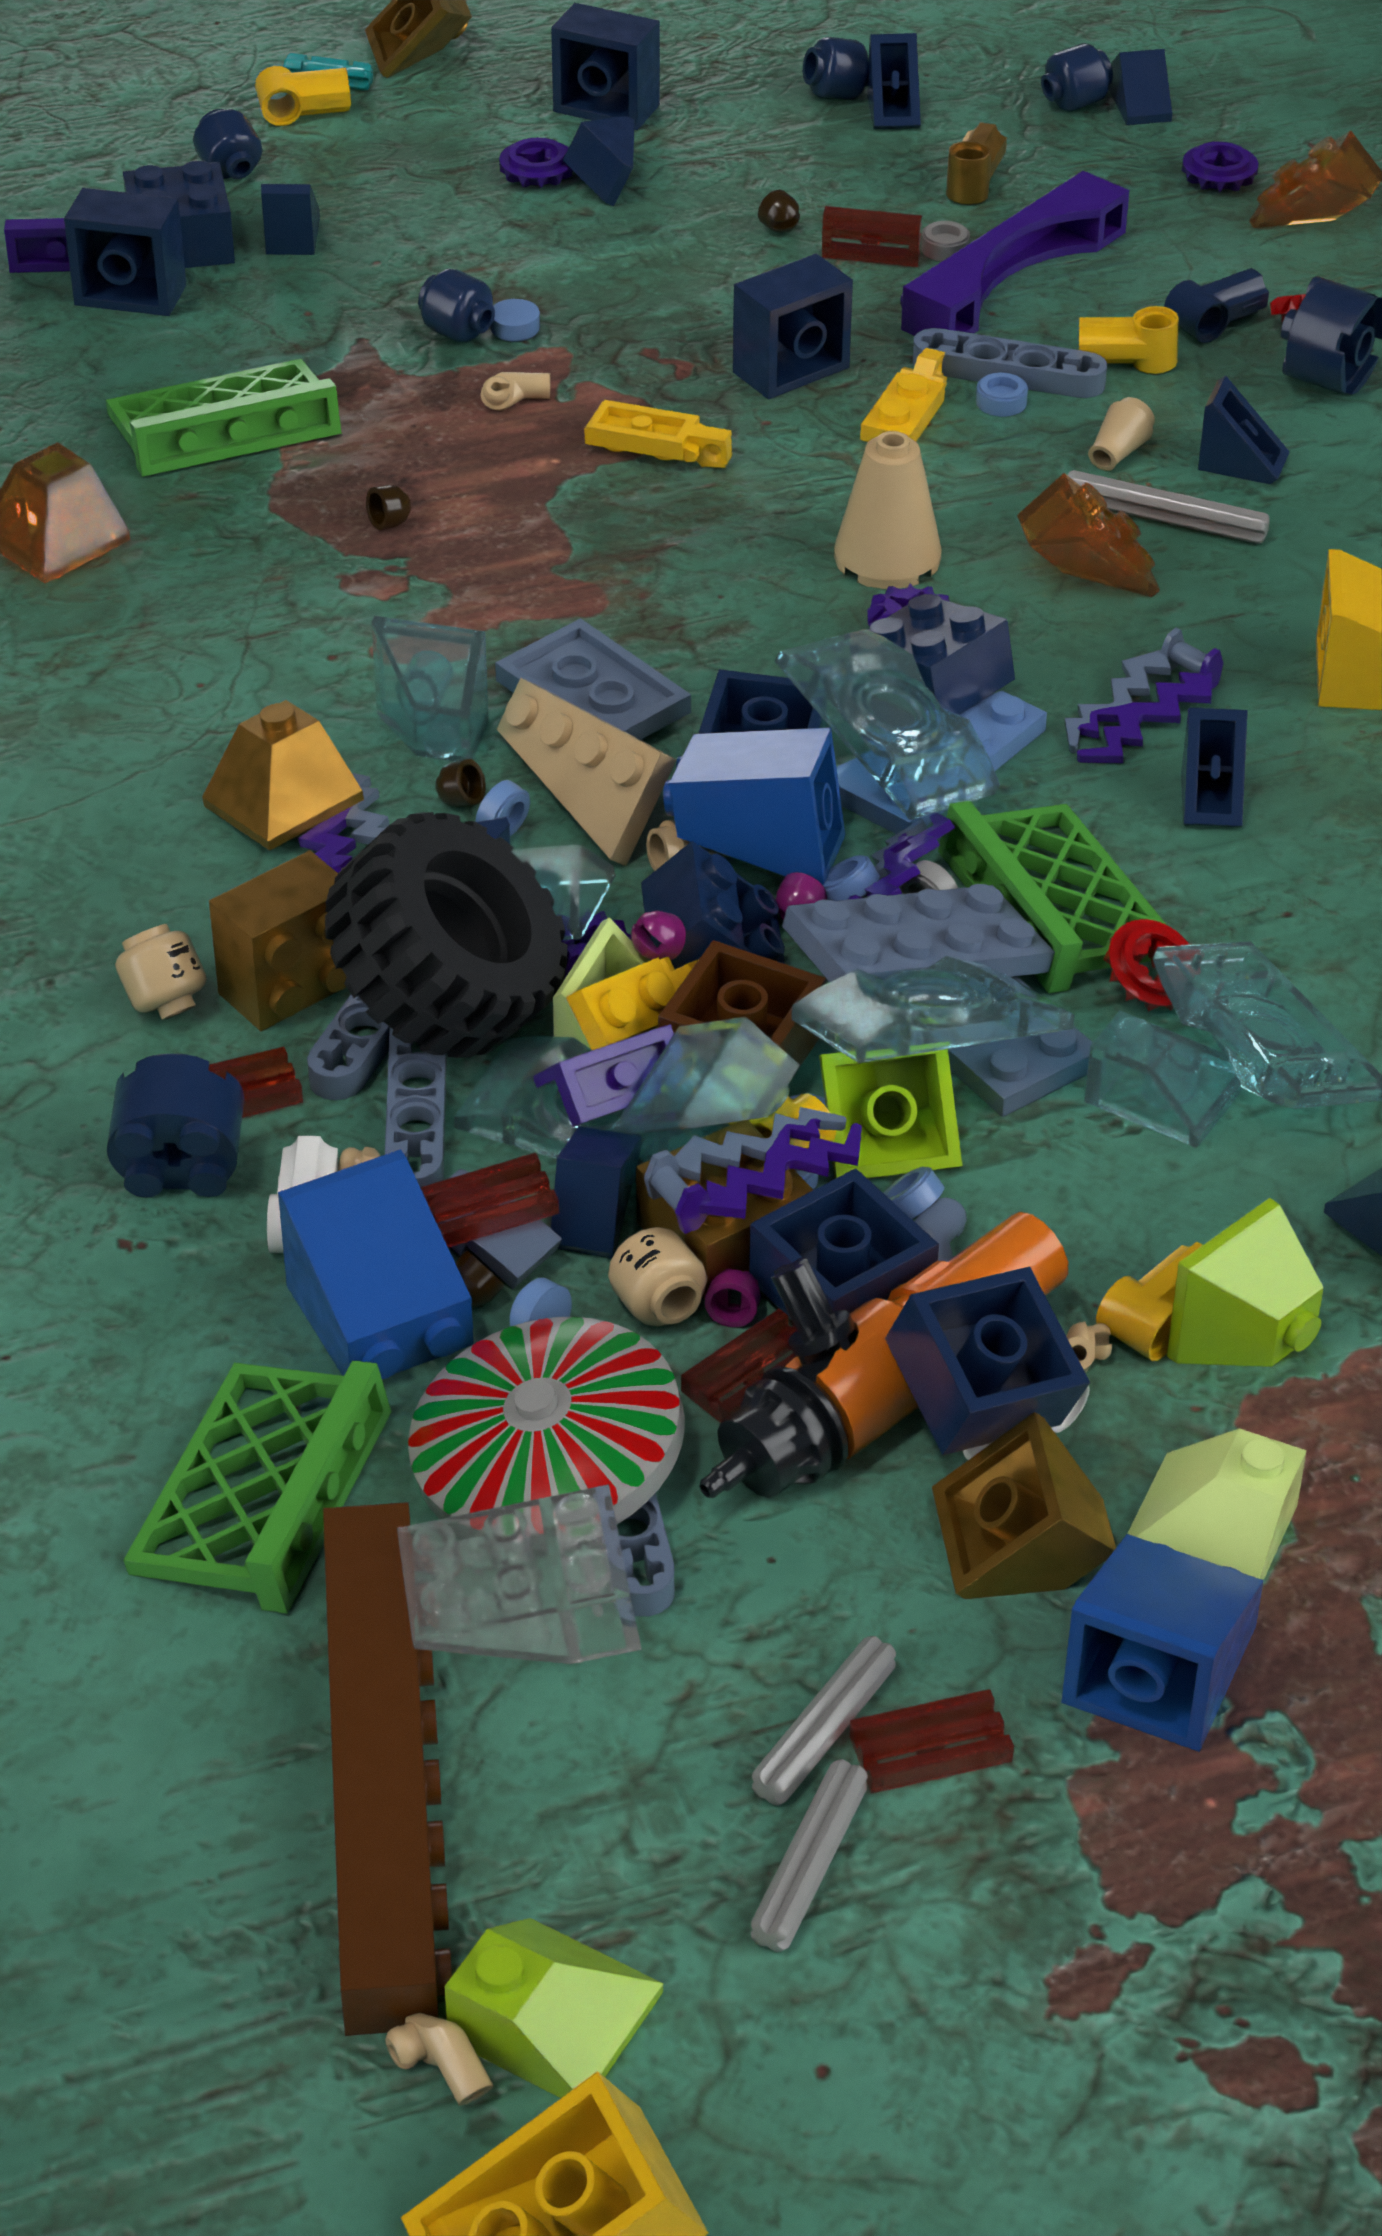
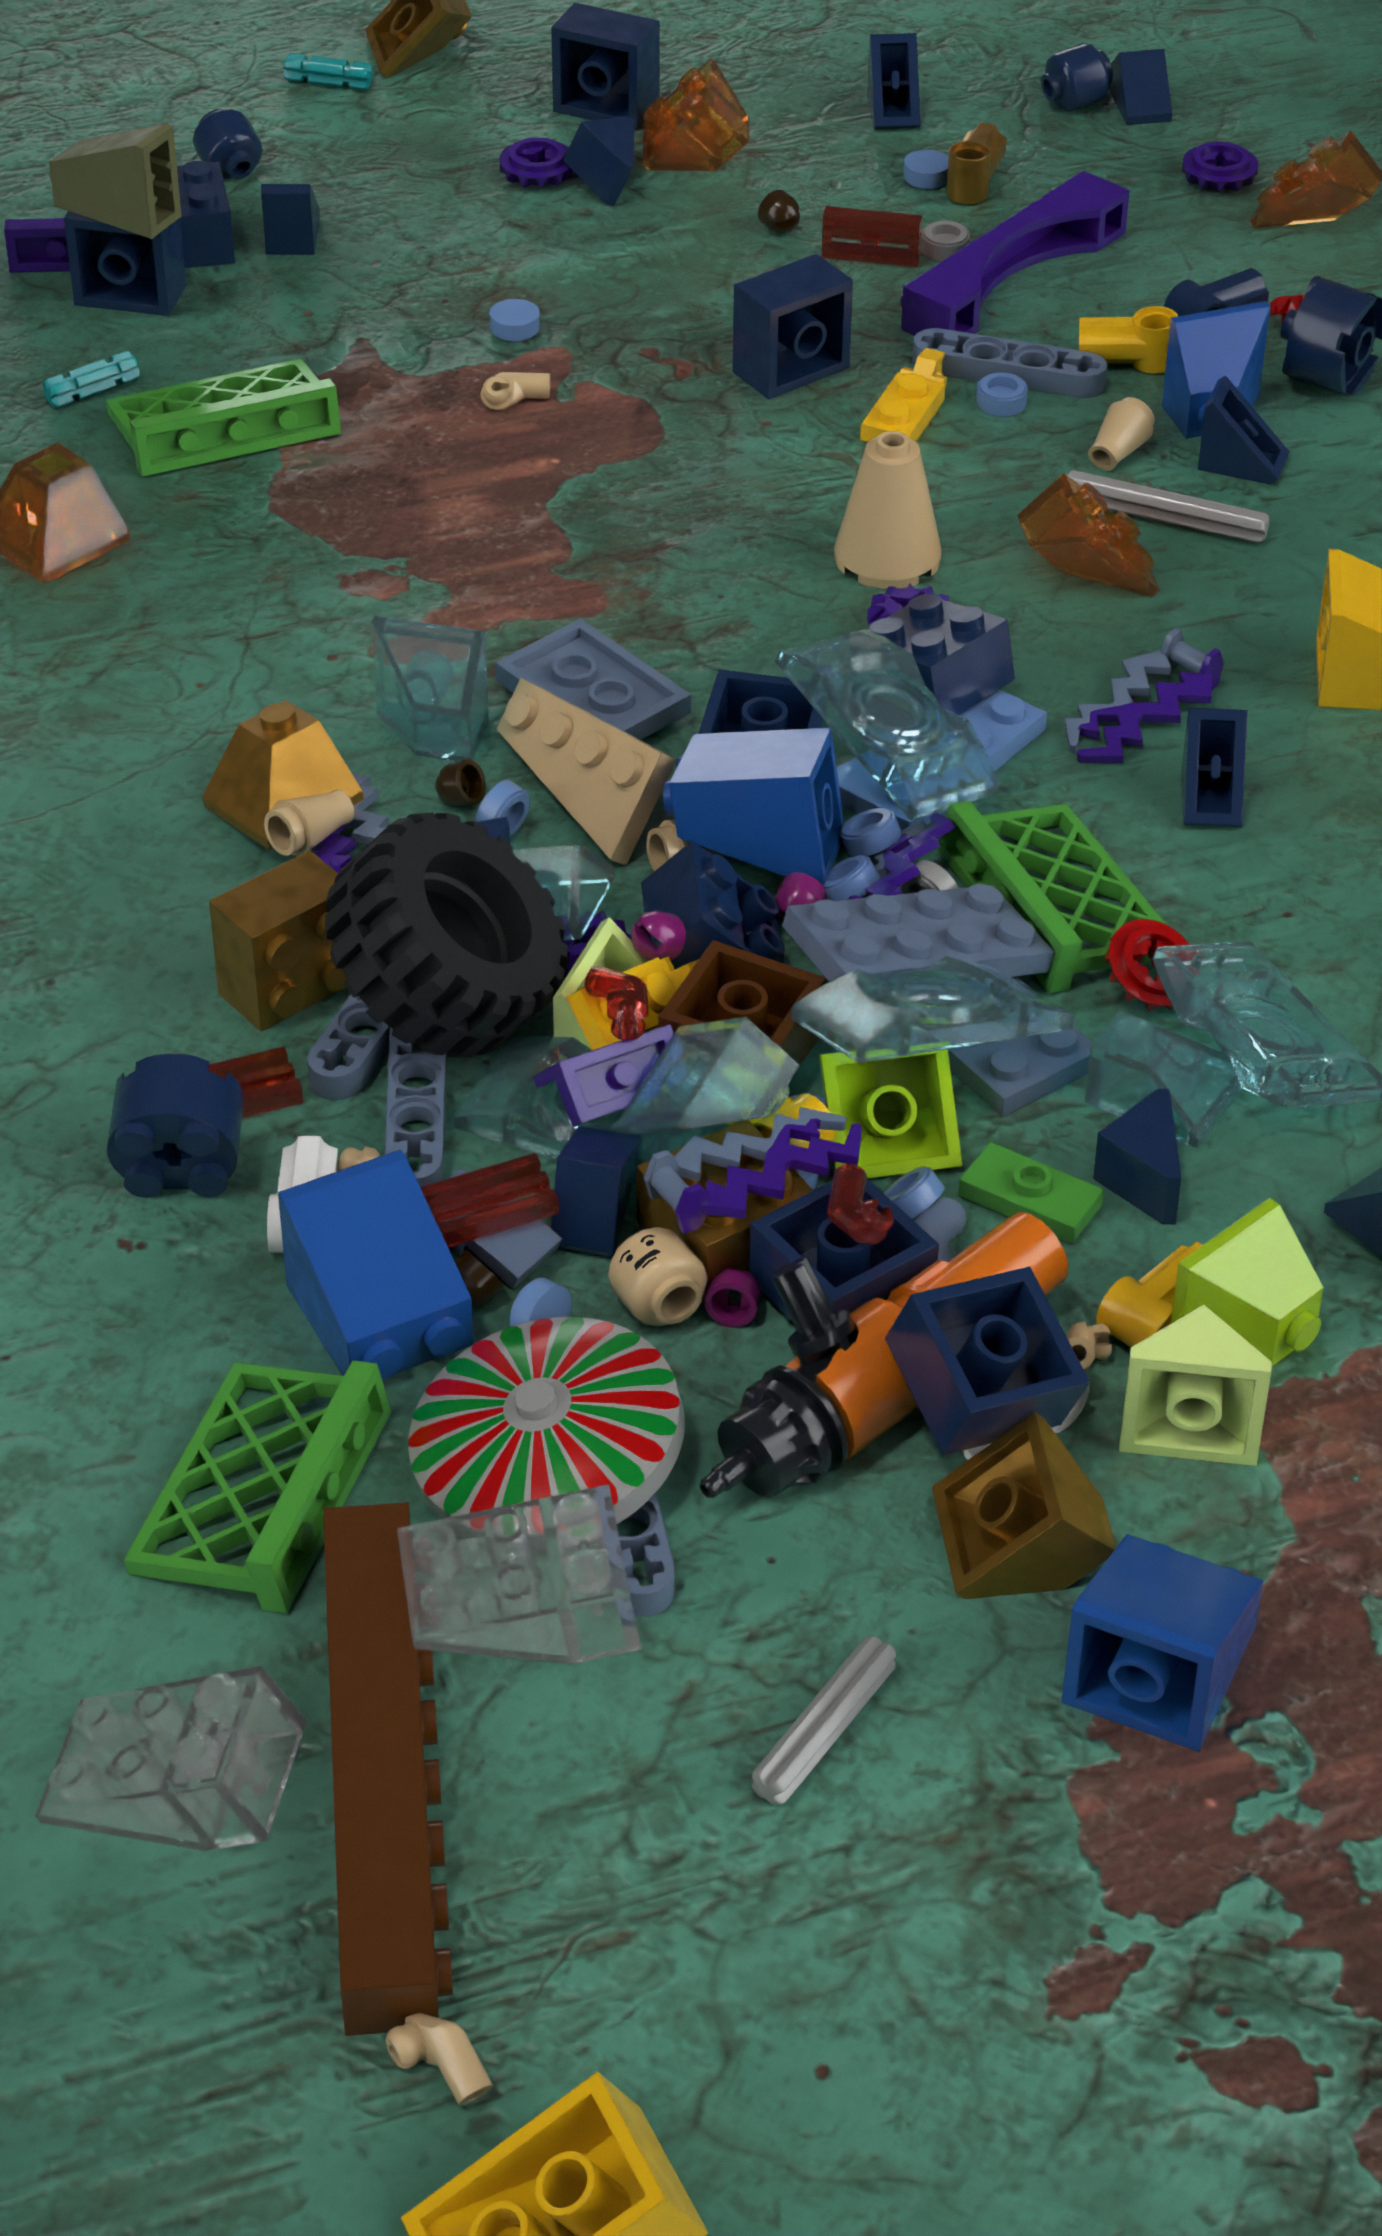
(91, 379): none -> teal axle
(121, 179): none -> olive slope
(160, 971): tan head -> none
(178, 1762): none -> clear slope
(306, 93): yellow piece -> none
(306, 821): none -> tan cone
(387, 506): dark brown hinge -> none
(456, 305): dark blue head -> none
(547, 2004): lime slope -> none
(625, 1000): none -> clear red arm
(658, 434): yellow hinge -> none
(695, 124): none -> clear orange slope
(738, 1363): clear red tile -> none
(809, 1856): light grey axle -> none
(836, 68): dark blue head -> none
(850, 1213): none -> clear red arm
(870, 832): none -> medium blue tile
(926, 169): none -> medium blue tile
(927, 1731): clear red tile -> none
(1016, 1184): none -> bright green plate
(1141, 1157): none -> dark blue slope
(1196, 1393): none -> yellowish green slope
(1206, 349): none -> blue slope
(1224, 1500): yellowish green slope -> none

